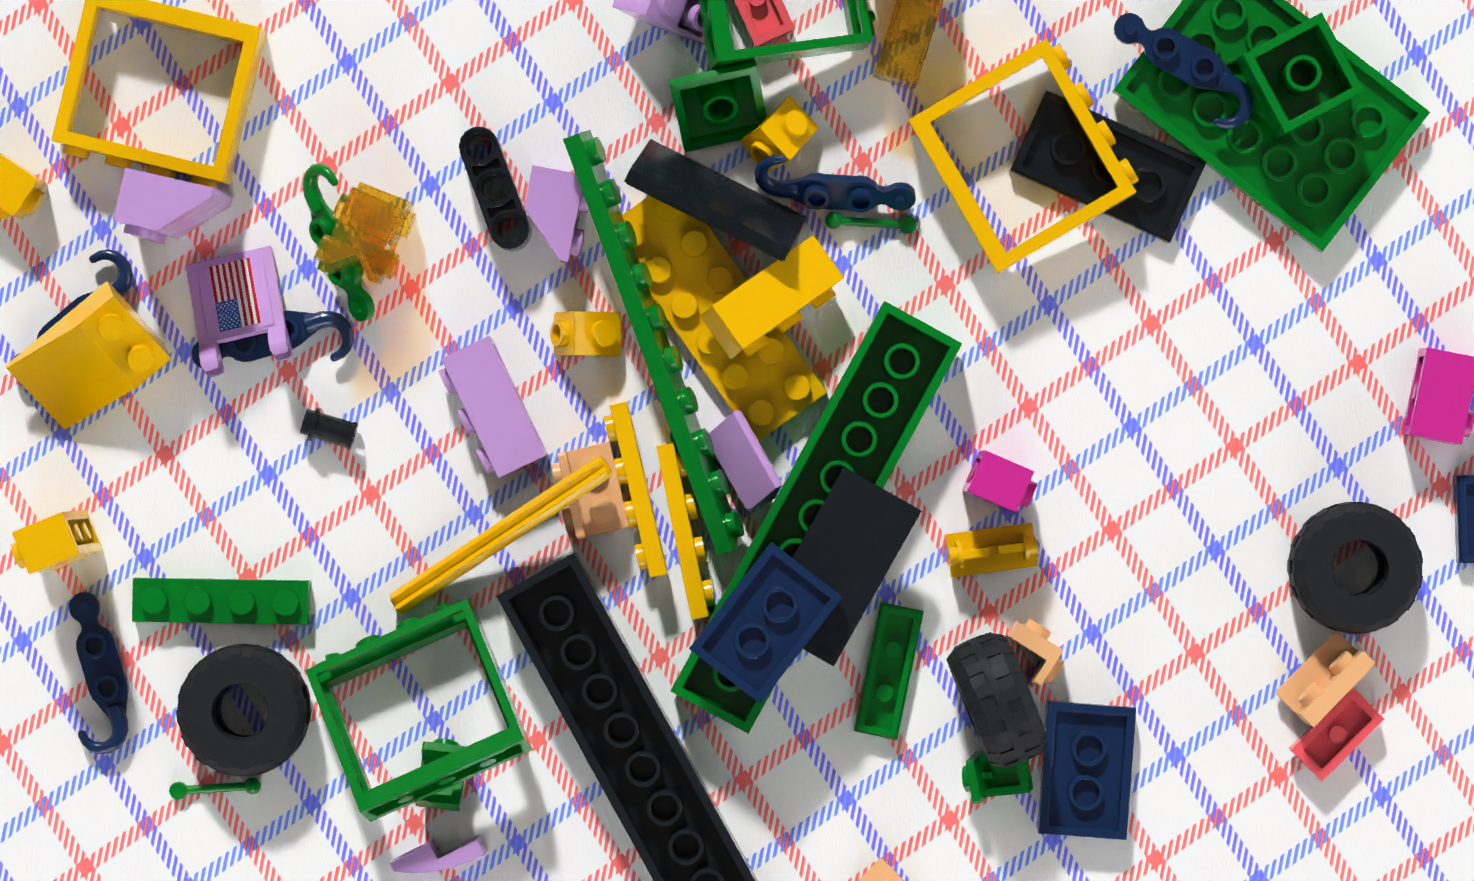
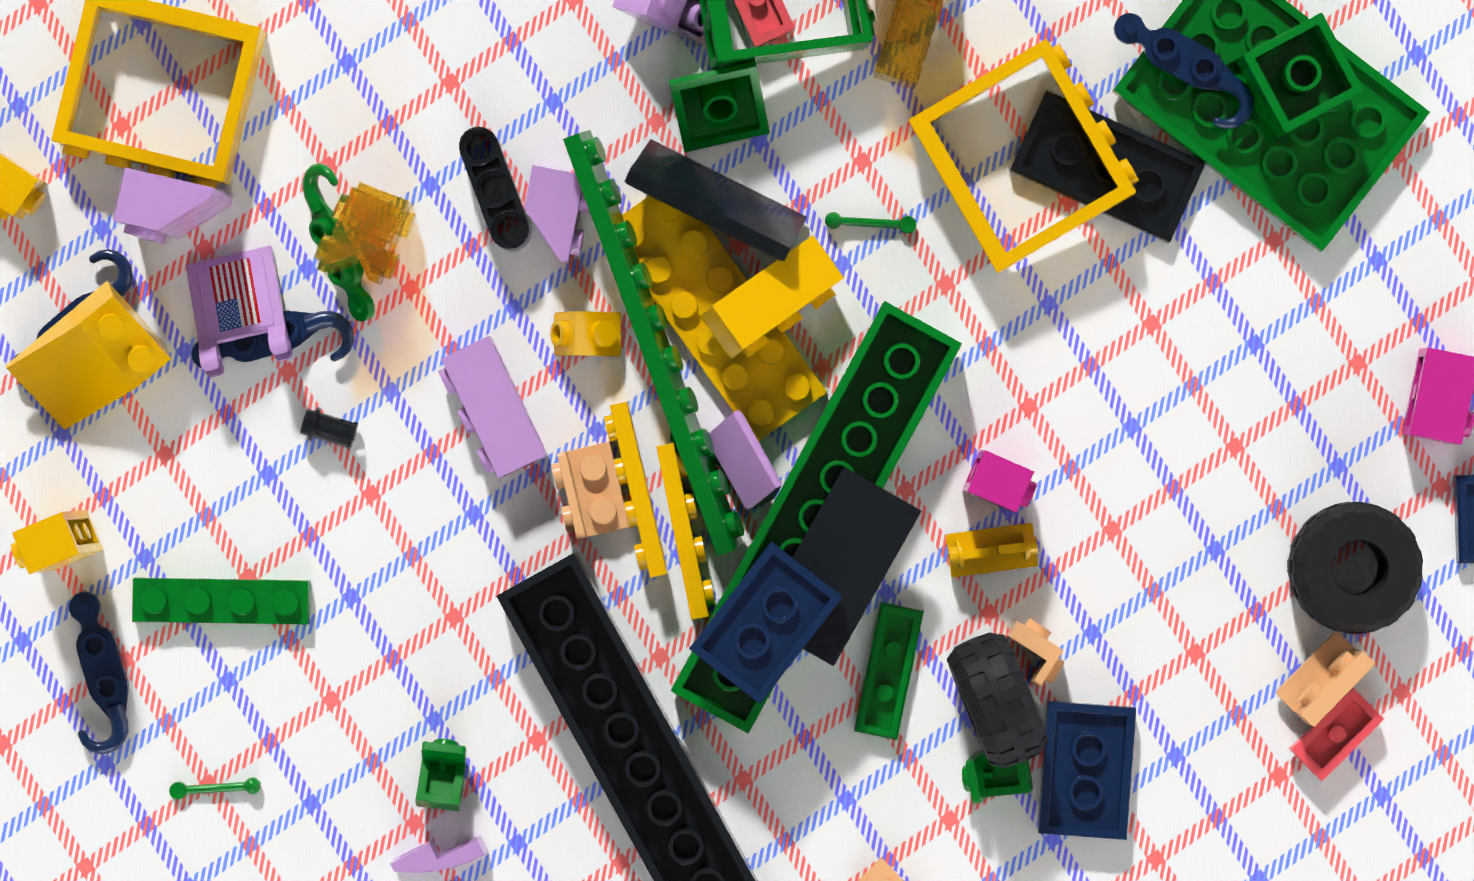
(201, 716): black tyre -> none
(439, 774): green window -> none
(501, 535): yellow axle -> none
(780, 133): yellow bracket -> none
(834, 191): dark blue piece -> none

